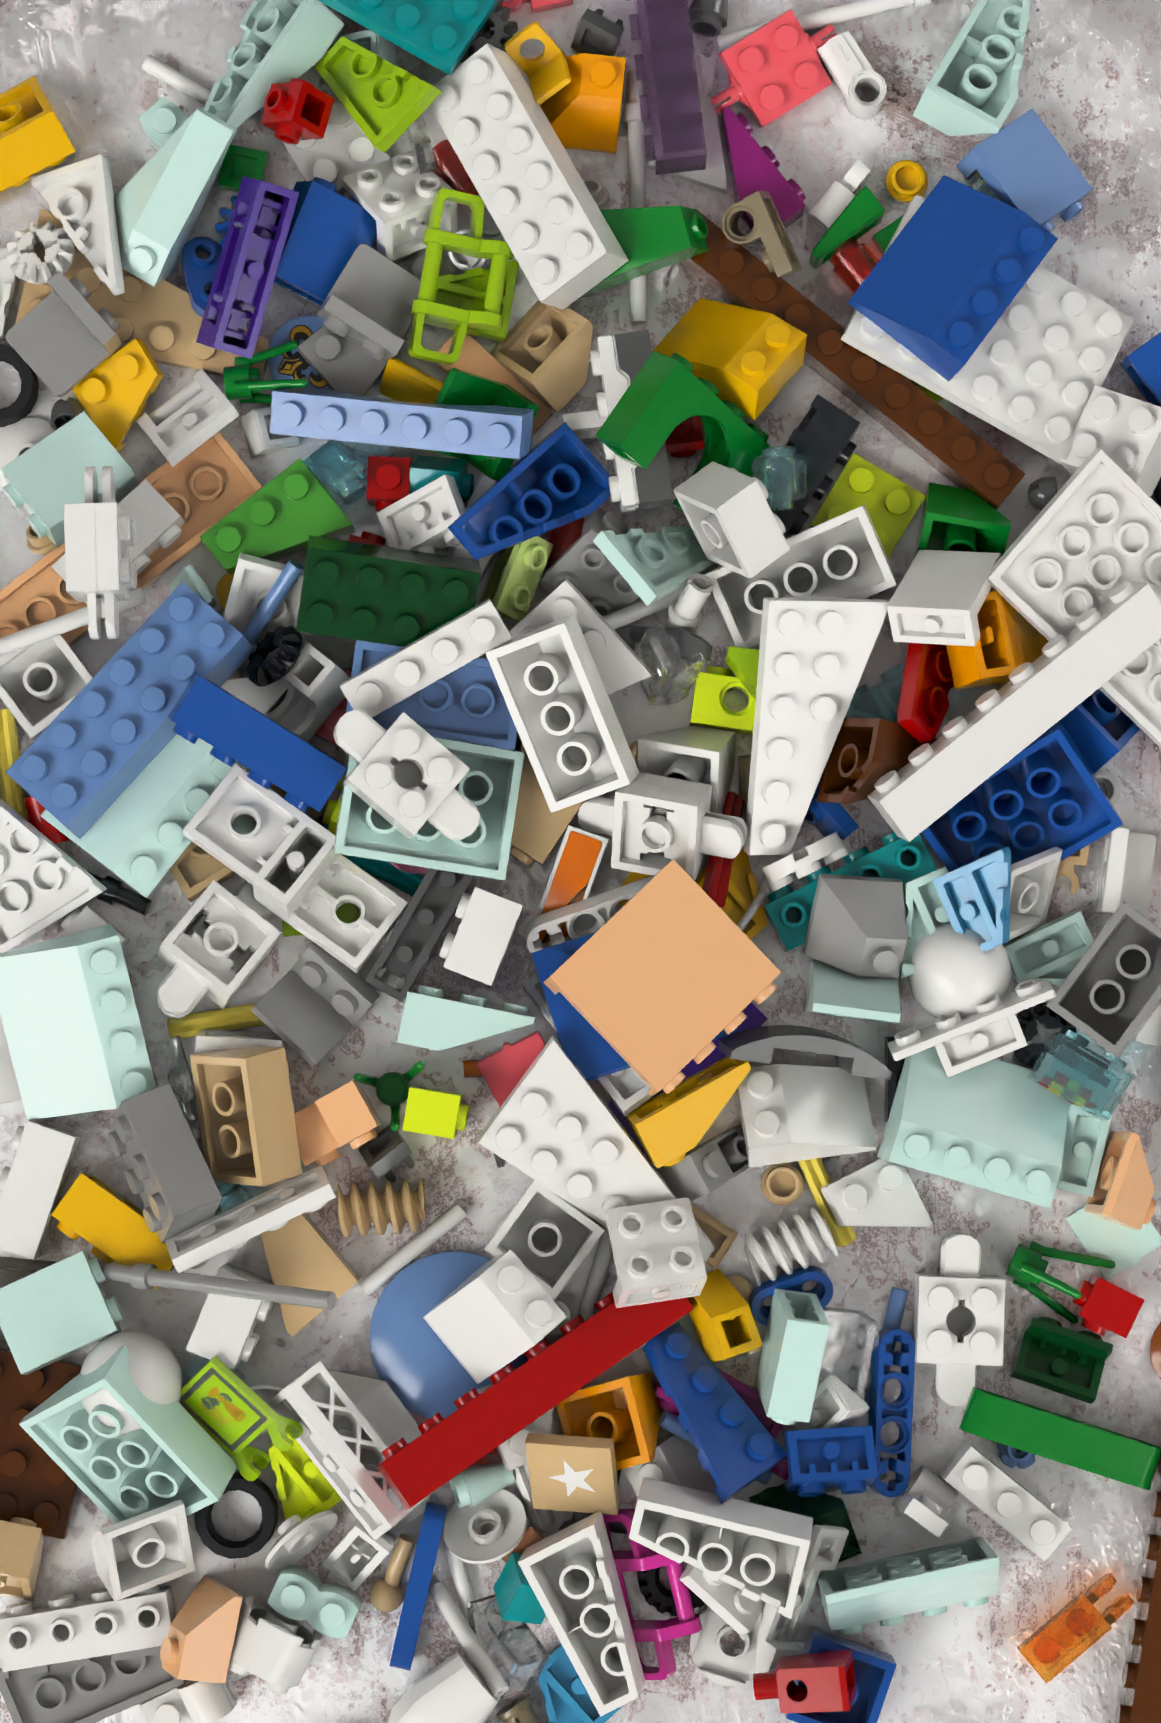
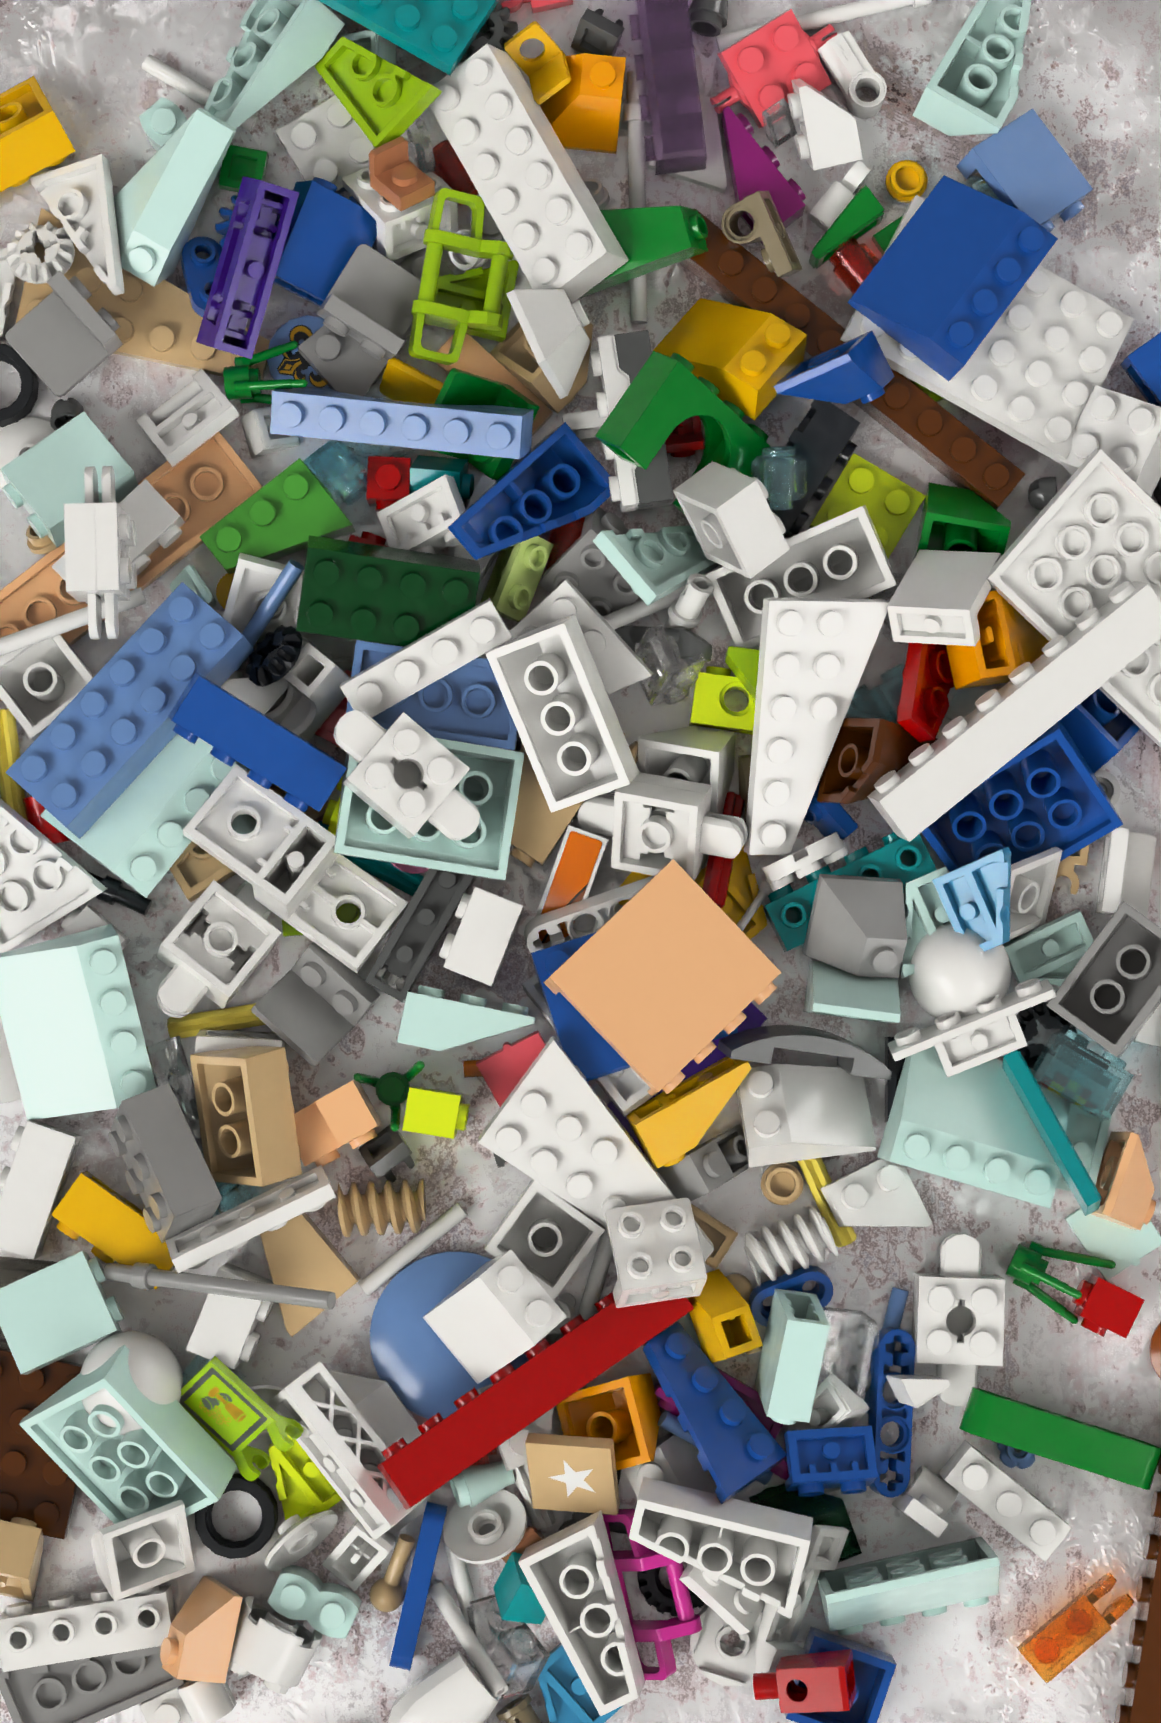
(118, 390): yellow wing -> none
(296, 111): red brick -> none
(397, 177): none -> nougat bracket
(554, 333): none -> white slope
(778, 123): none -> clear piece
(827, 129): none -> white slope
(841, 373): none -> blue slope
(916, 1389): none -> white slope
(1052, 1132): none -> teal tile
(1061, 1359): dark green bracket -> none

